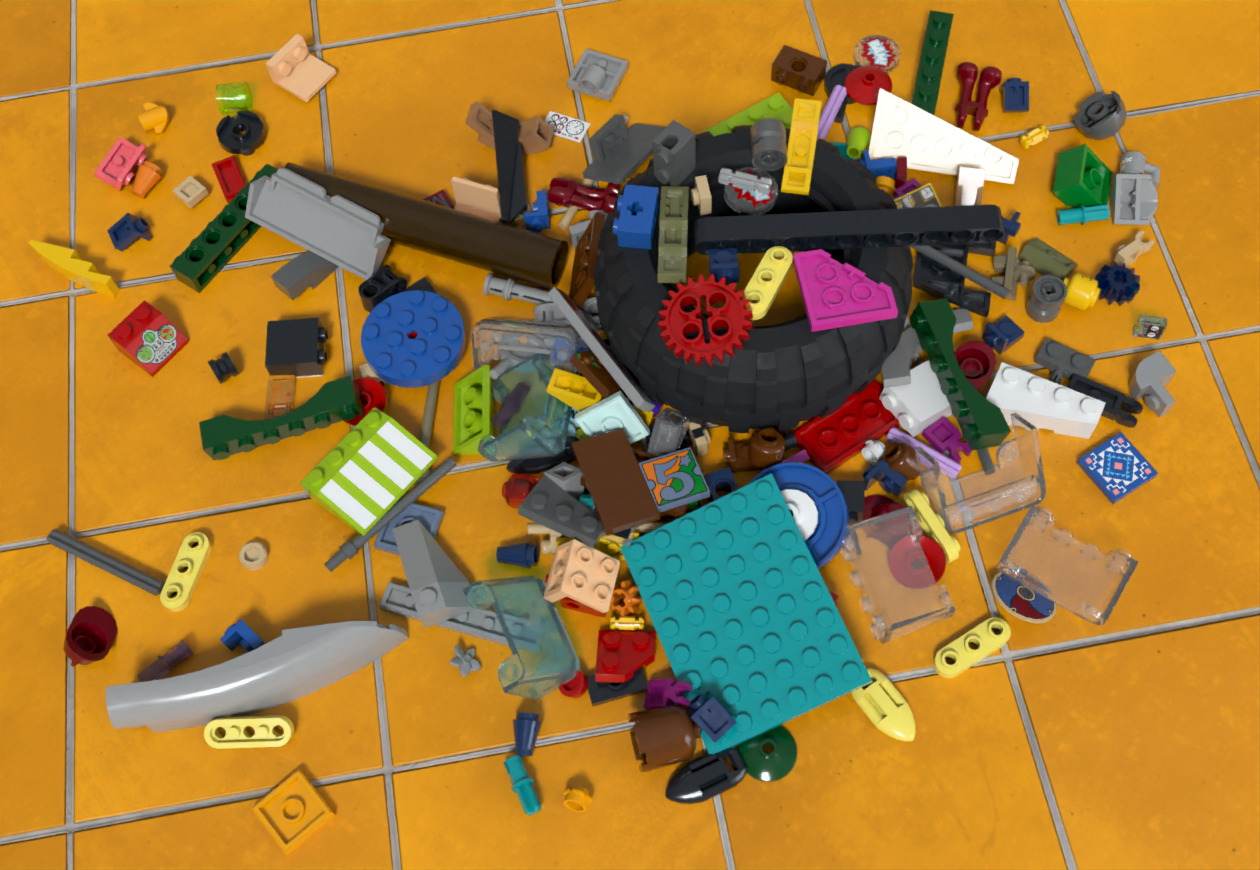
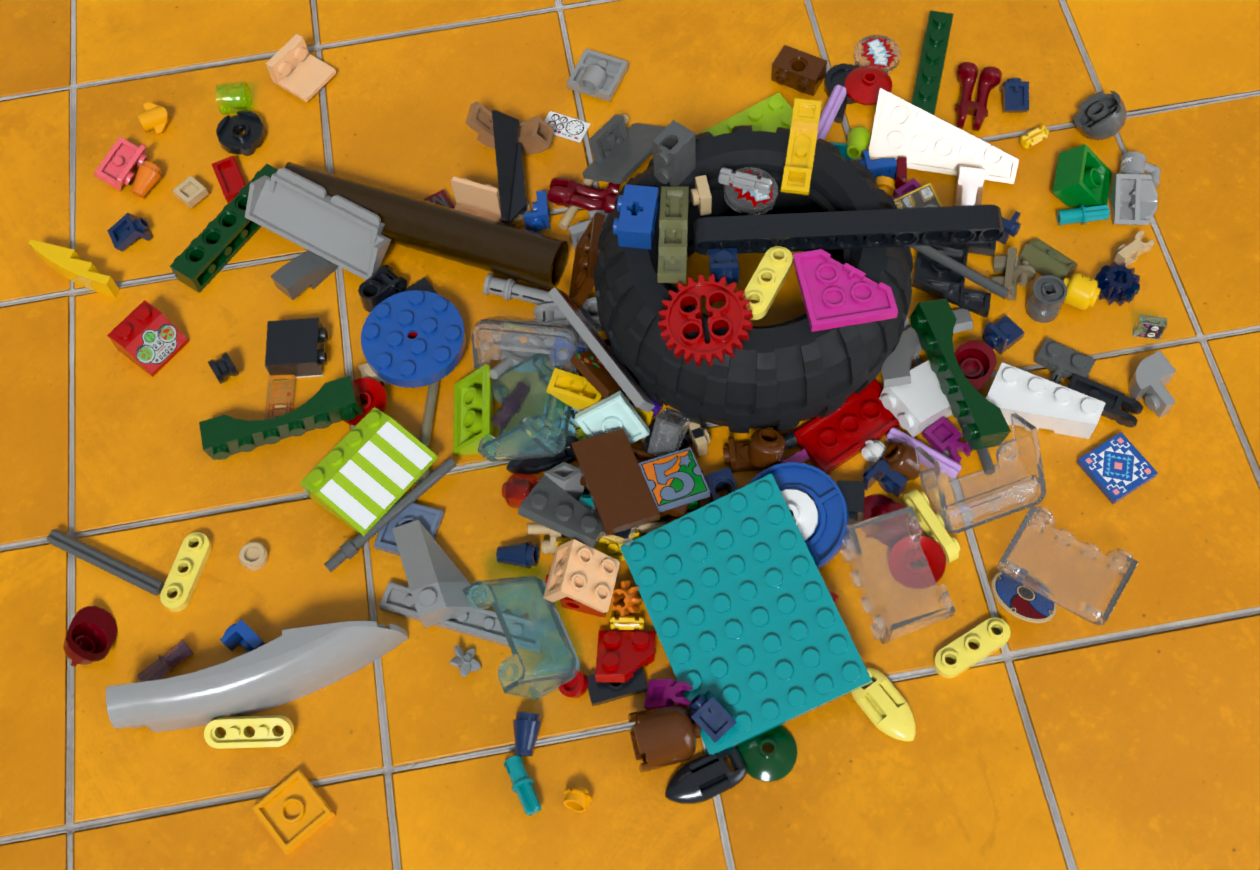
(768, 145): flat silver wheel -> none

